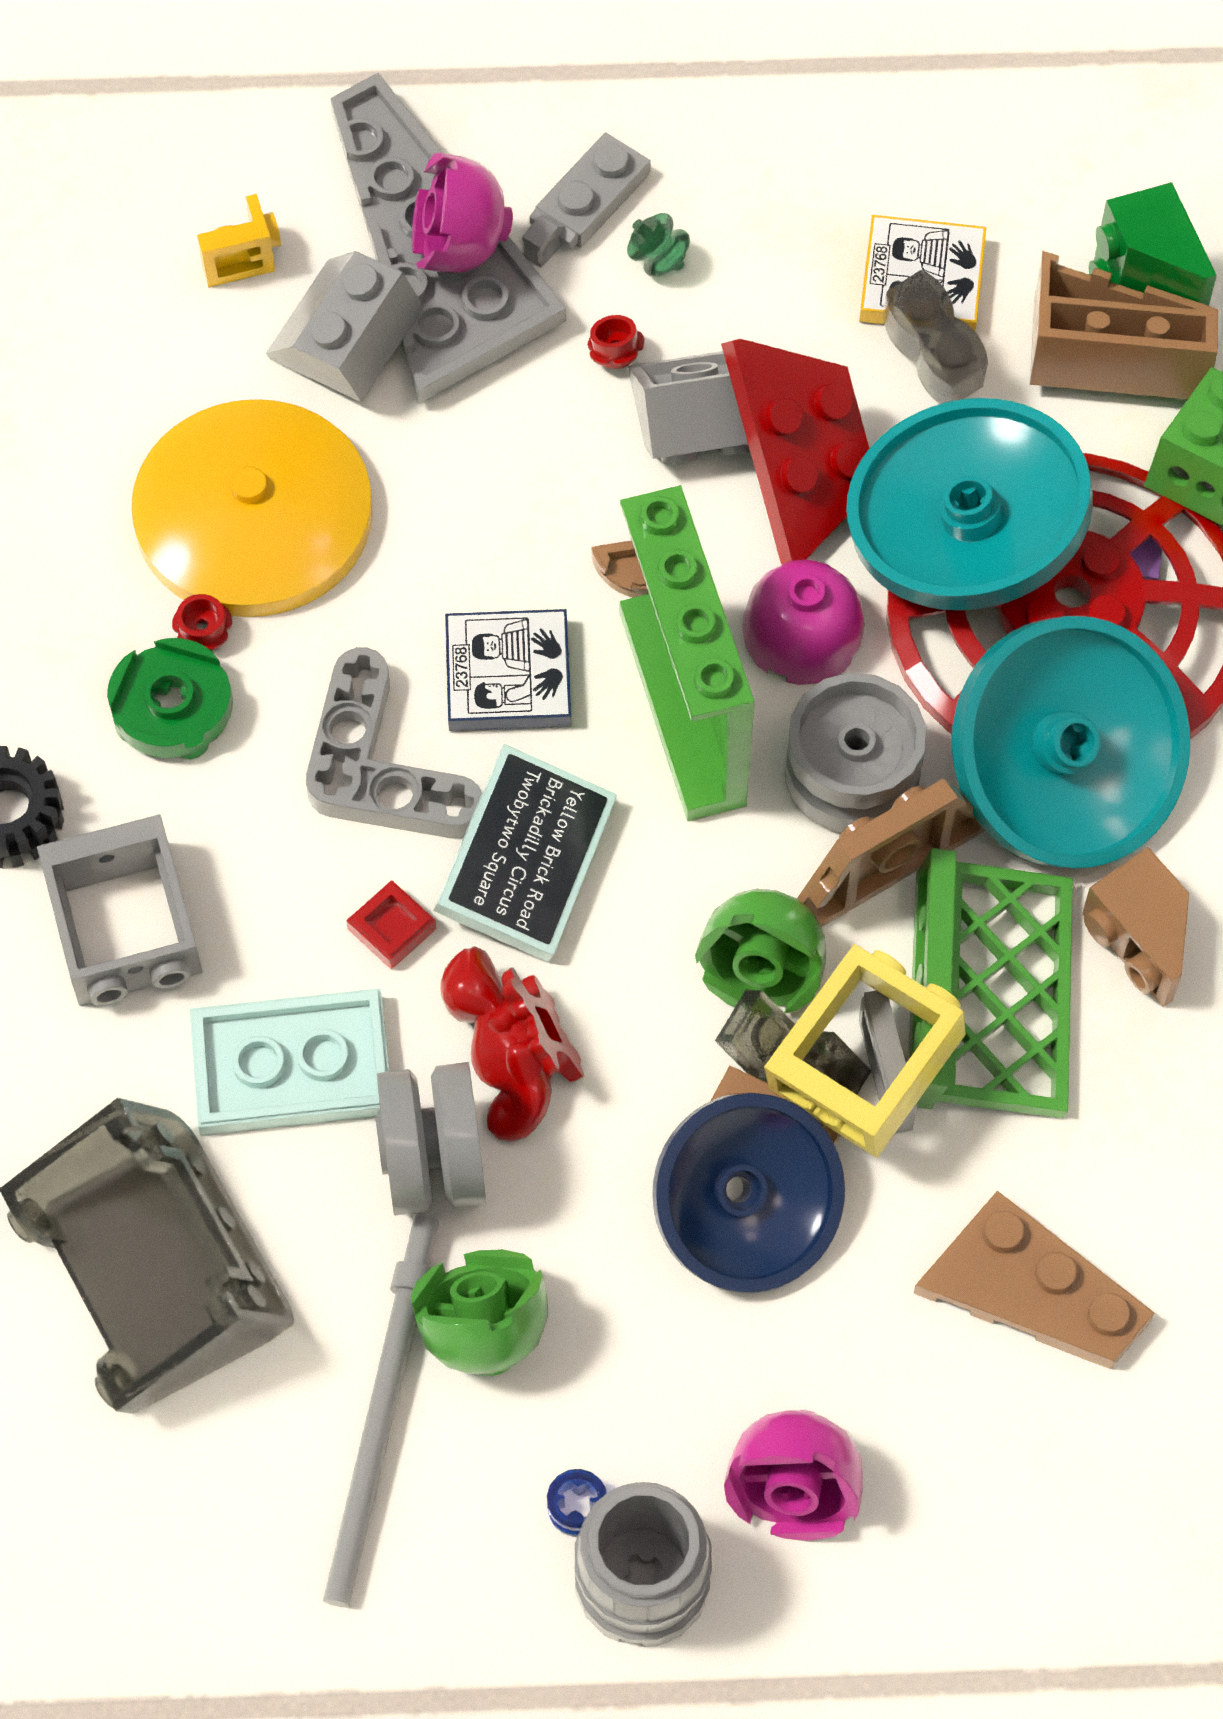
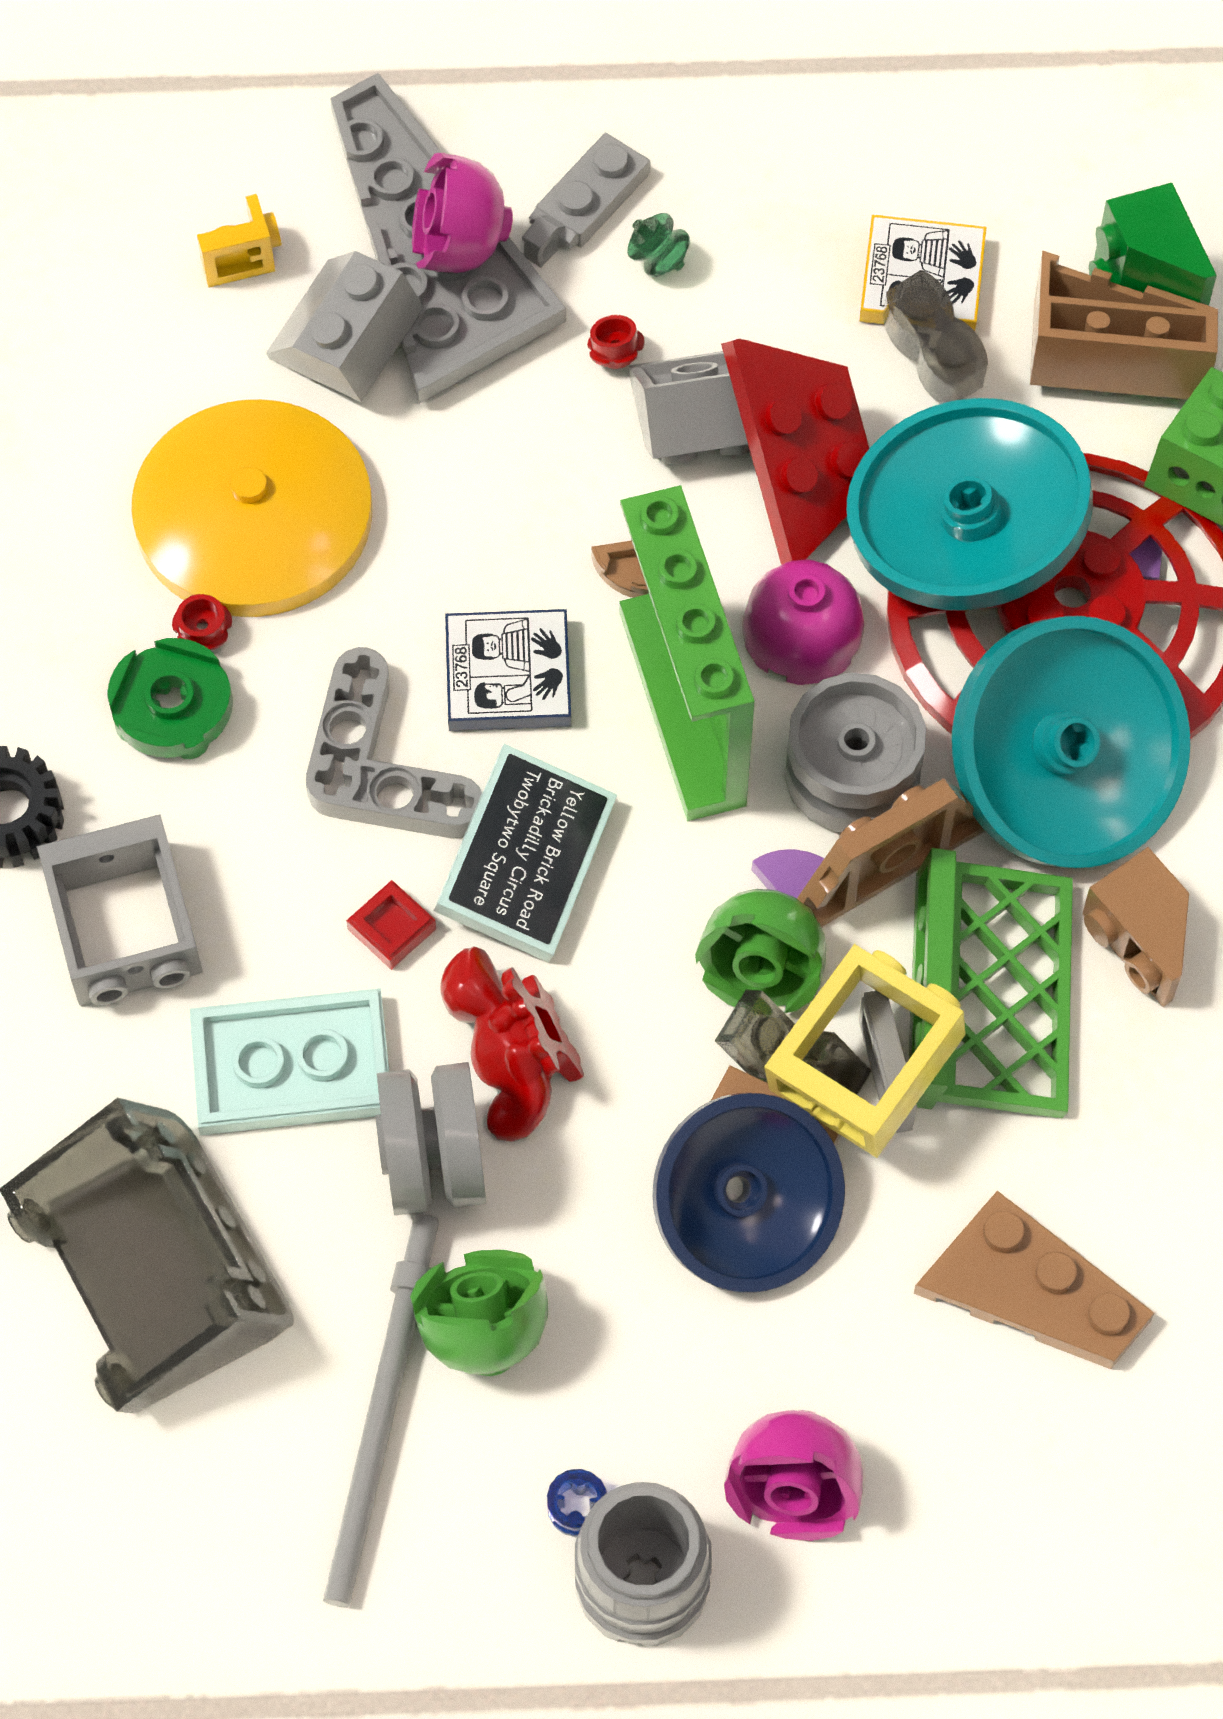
(786, 870): none -> medium lavender tile

